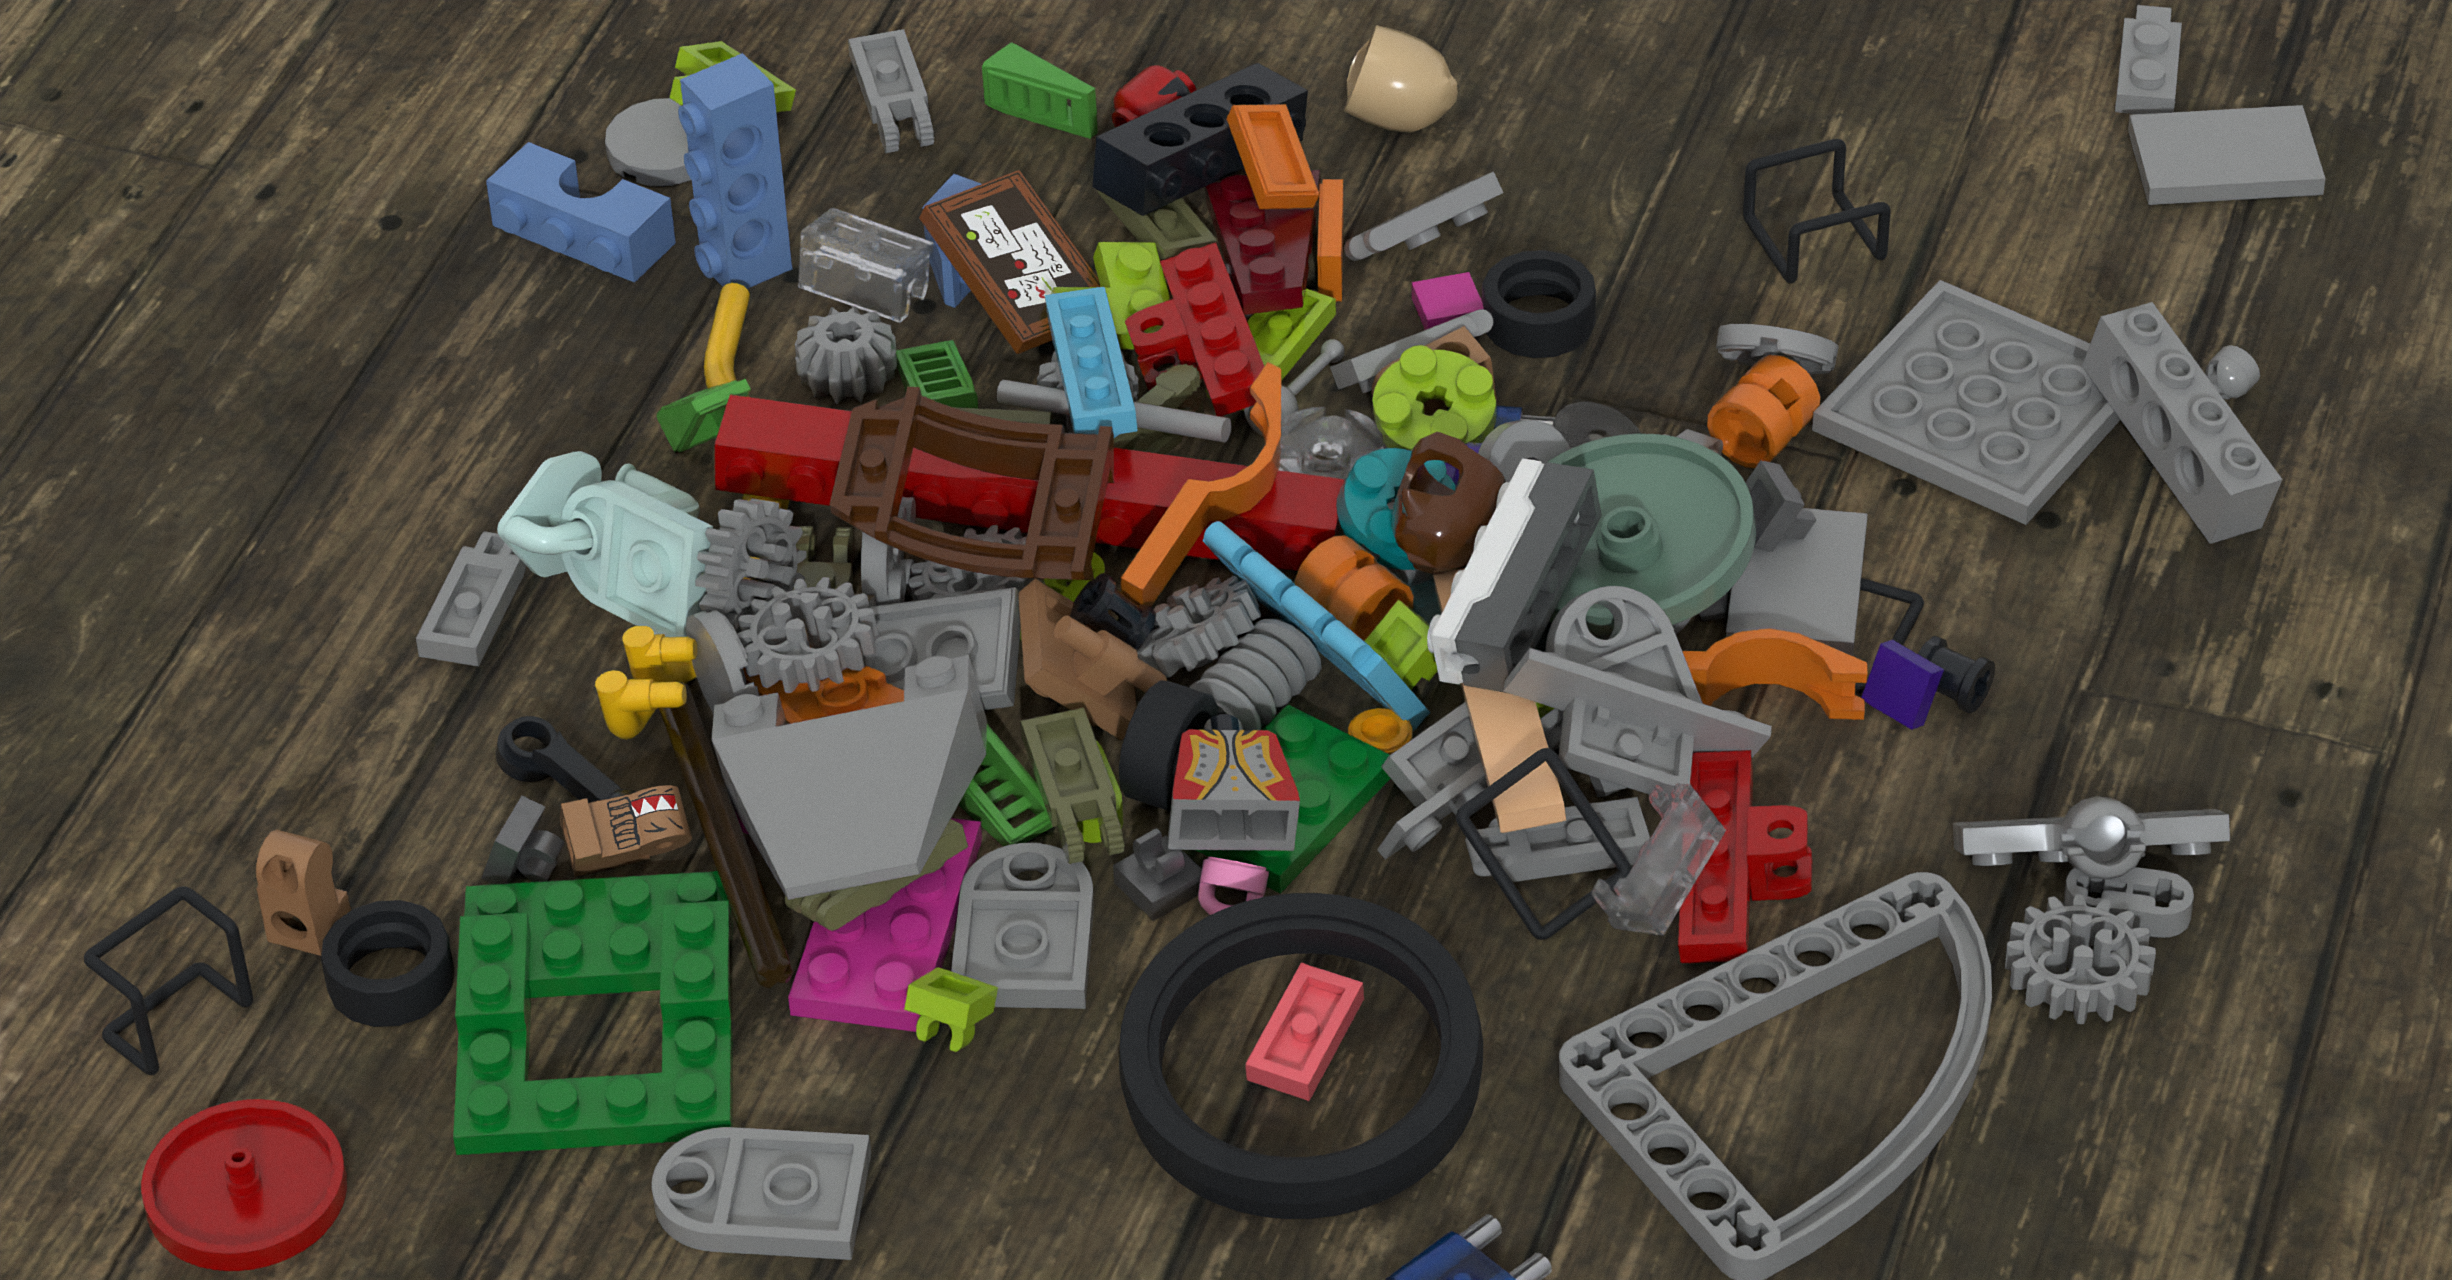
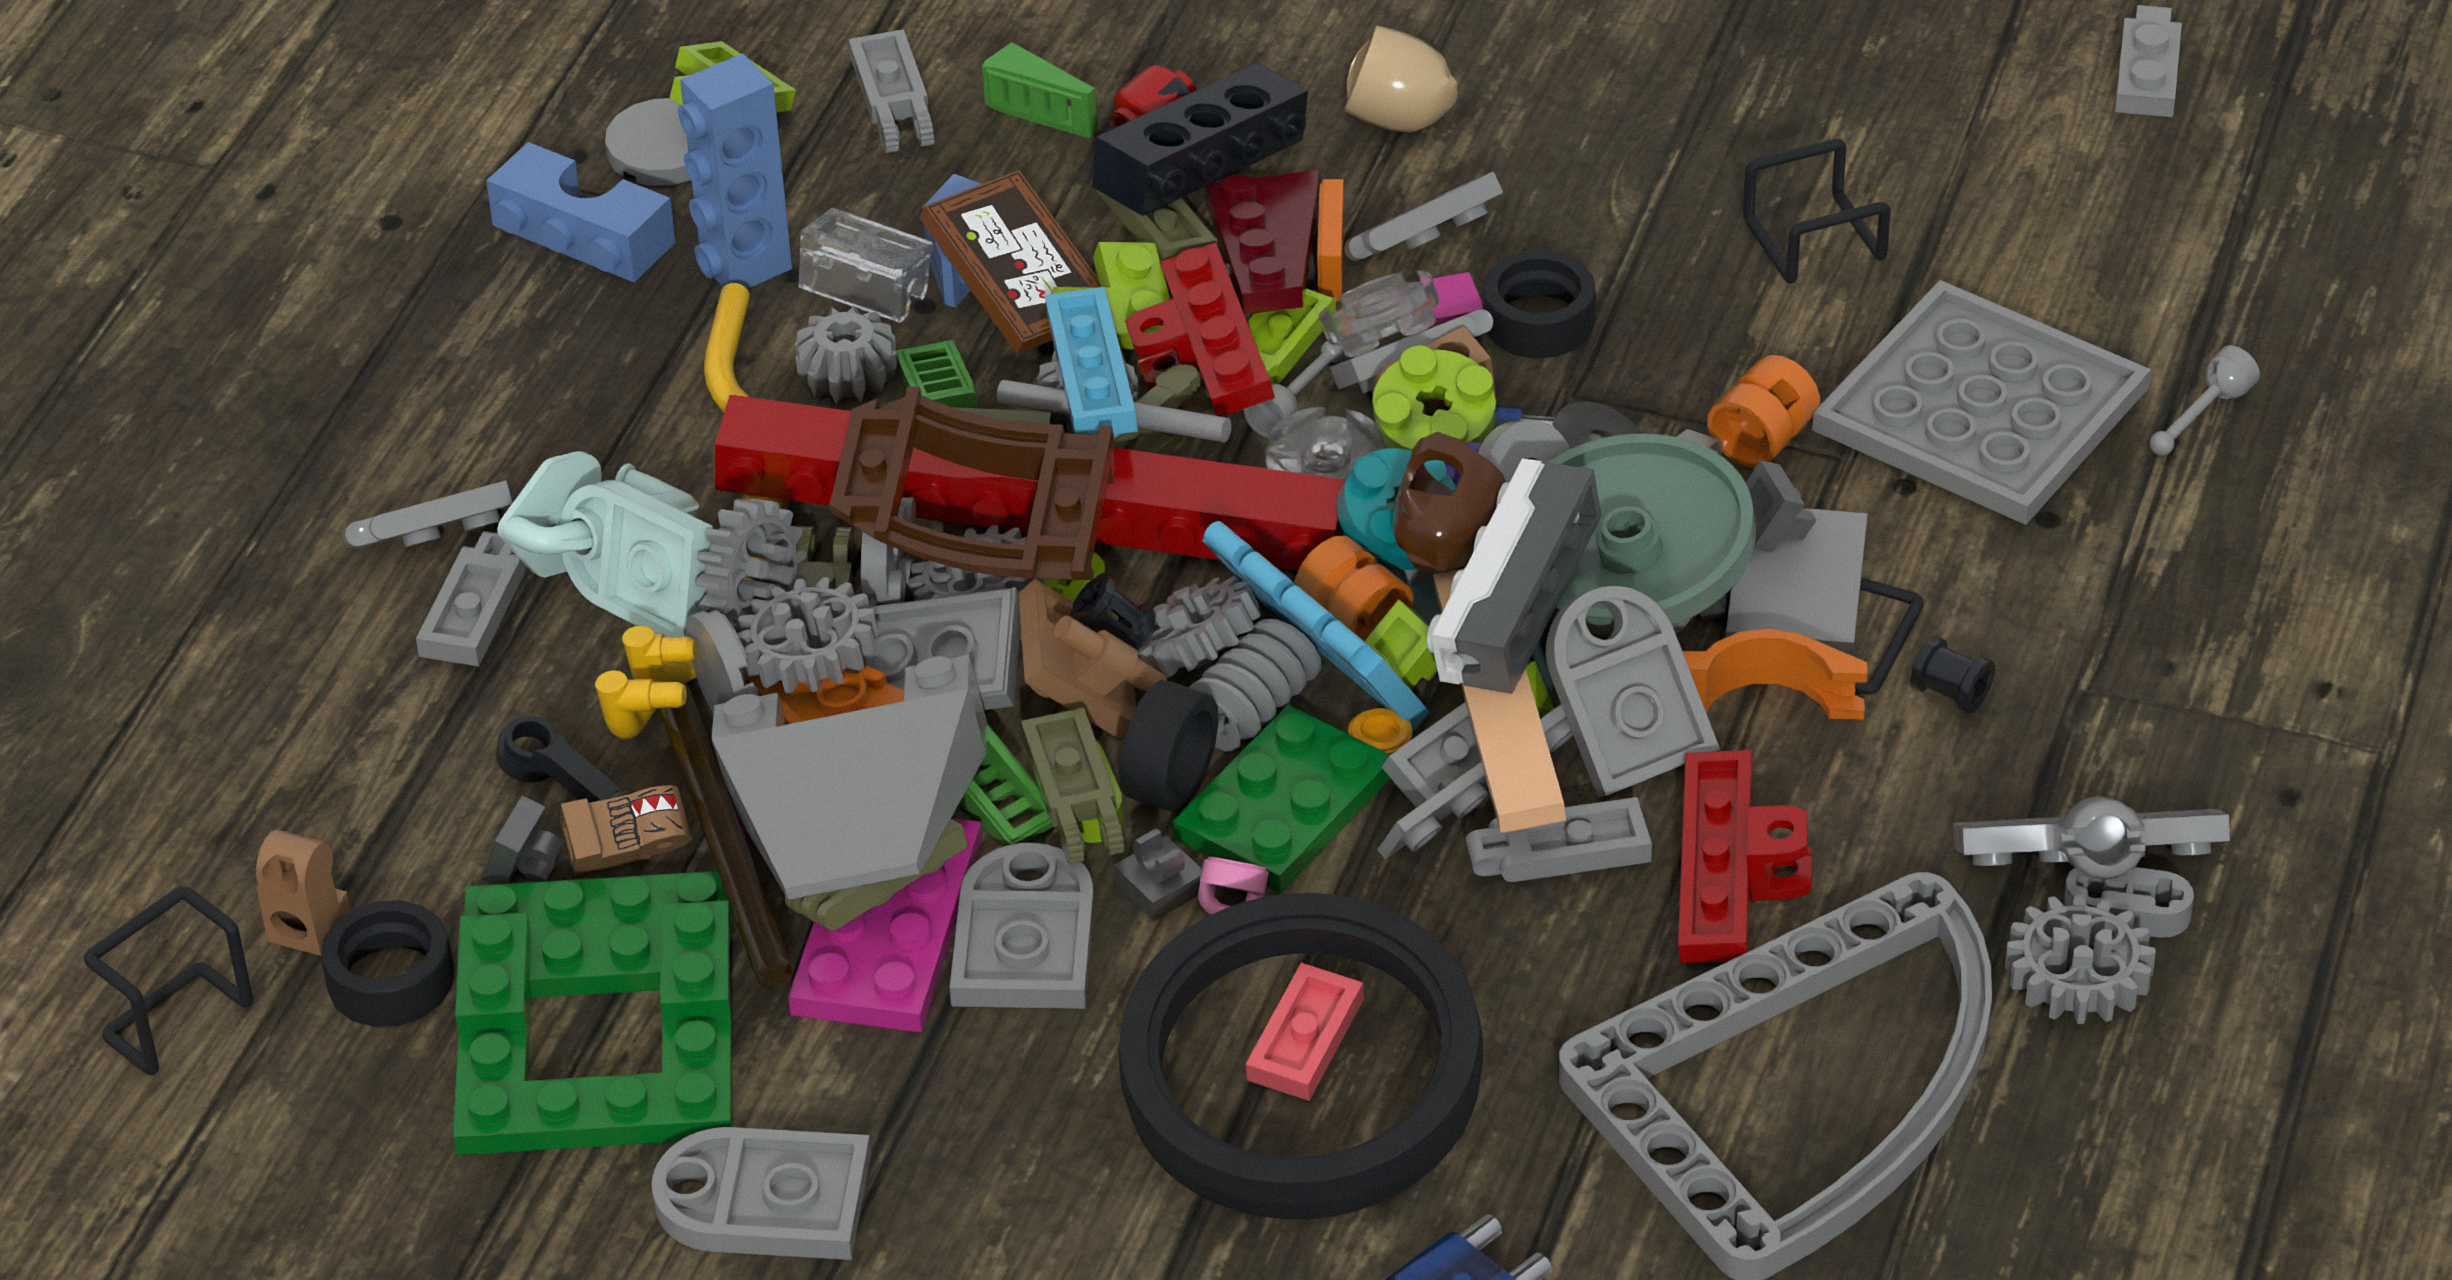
(244, 1185): red piece -> none
(421, 521): none -> light grey hinge
(699, 415): bright green slope -> none
(951, 1000): lime tile -> none
(1209, 501): orange piece -> none
(1232, 790): light grey torso -> none
(1272, 156): orange tile -> none
(1379, 311): none -> clear plate
(1499, 874): black piece -> none
(1628, 728): light grey bracket -> none
(1665, 864): clear hinge -> none
(1751, 342): light grey tile -> none
(1902, 684): dark purple tile -> none
(2181, 422): light grey brick -> none
(2226, 155): light grey tile -> none

